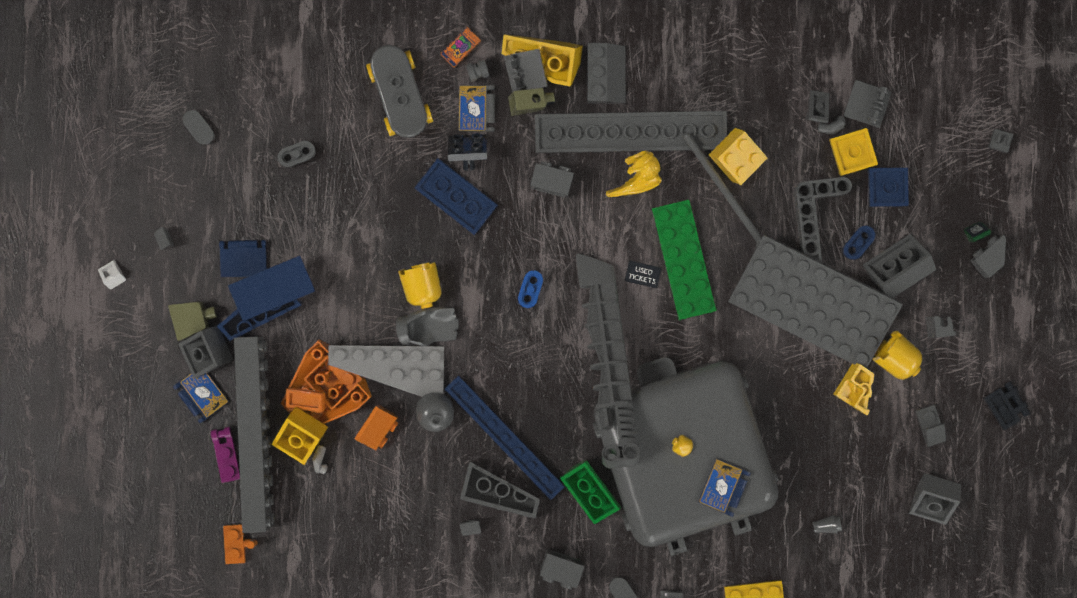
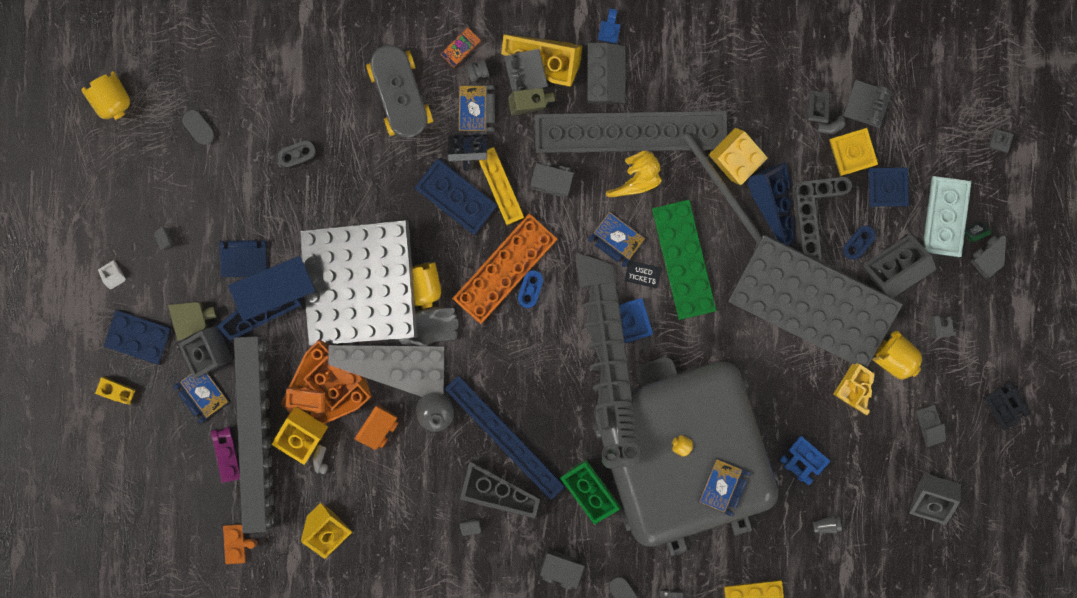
(107, 96): none -> yellow cylinder
(115, 390): none -> yellow leg
(137, 337): none -> dark blue plate
(324, 531): none -> yellow slope
(359, 283): none -> plate
(501, 187): none -> yellow plate
(504, 268): none -> orange plate
(609, 30): none -> blue plate
(617, 238): none -> piece
(634, 320): none -> blue plate
(770, 193): none -> dark blue wedge
(809, 456): none -> blue plate
(946, 216): none -> light aqua tile

